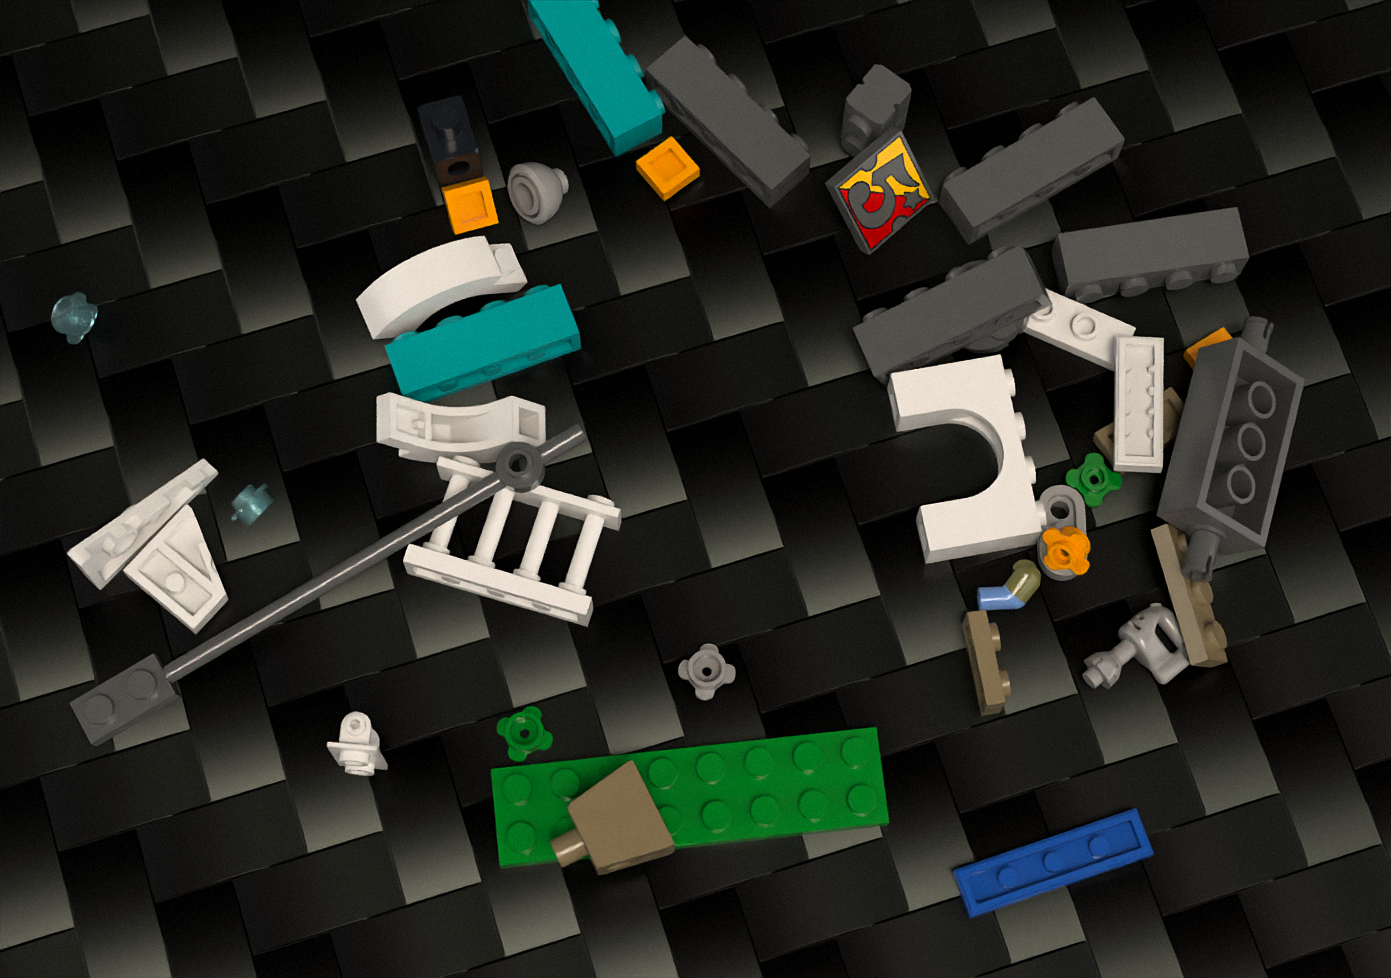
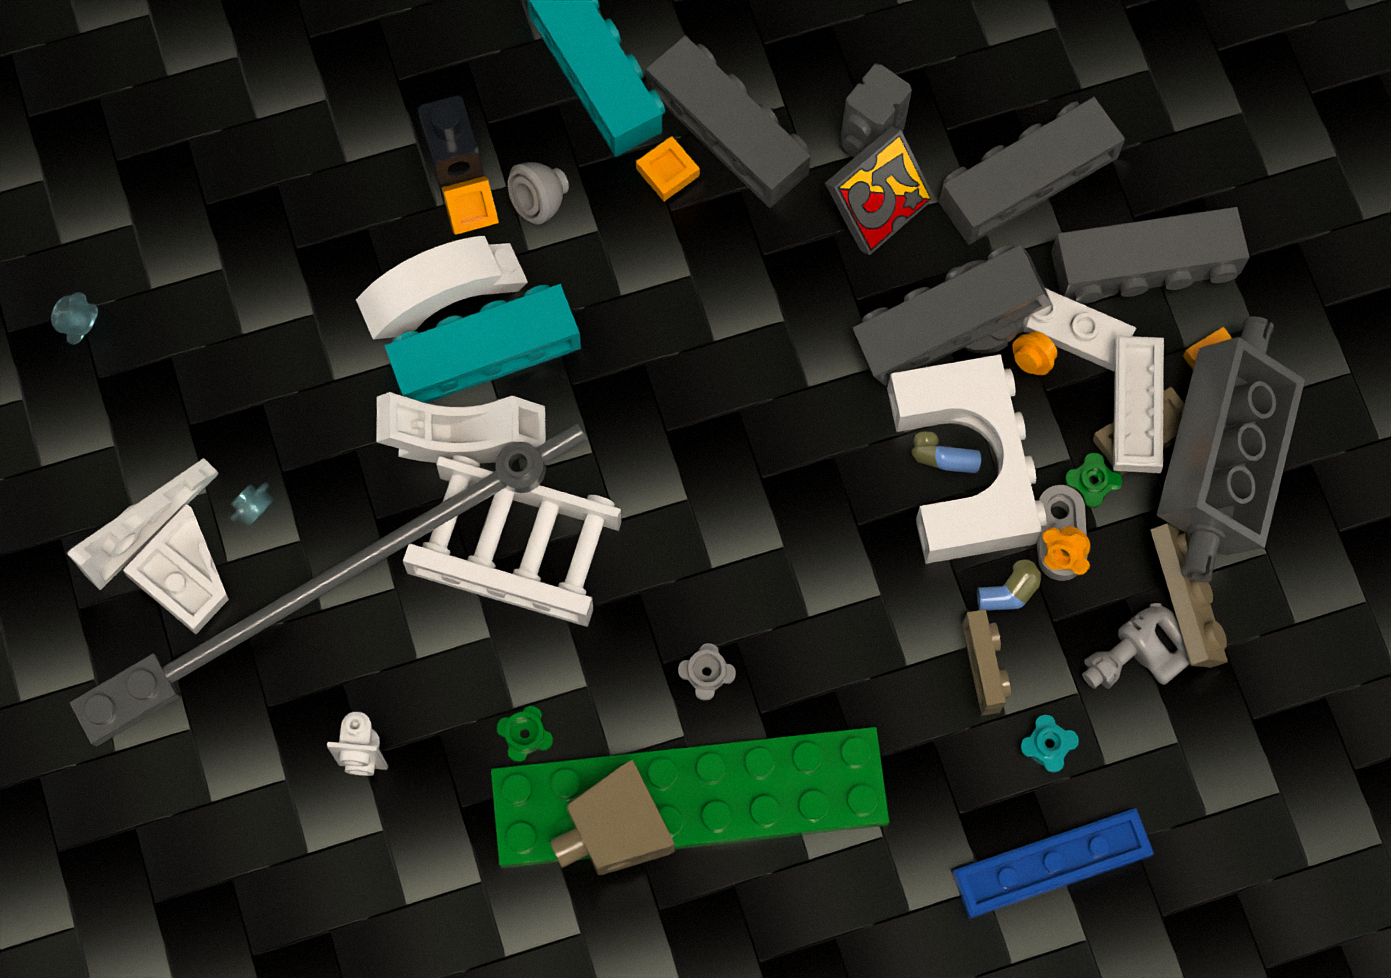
(946, 458): none -> arm
(1034, 353): none -> light orange plate
(1052, 757): none -> teal plate

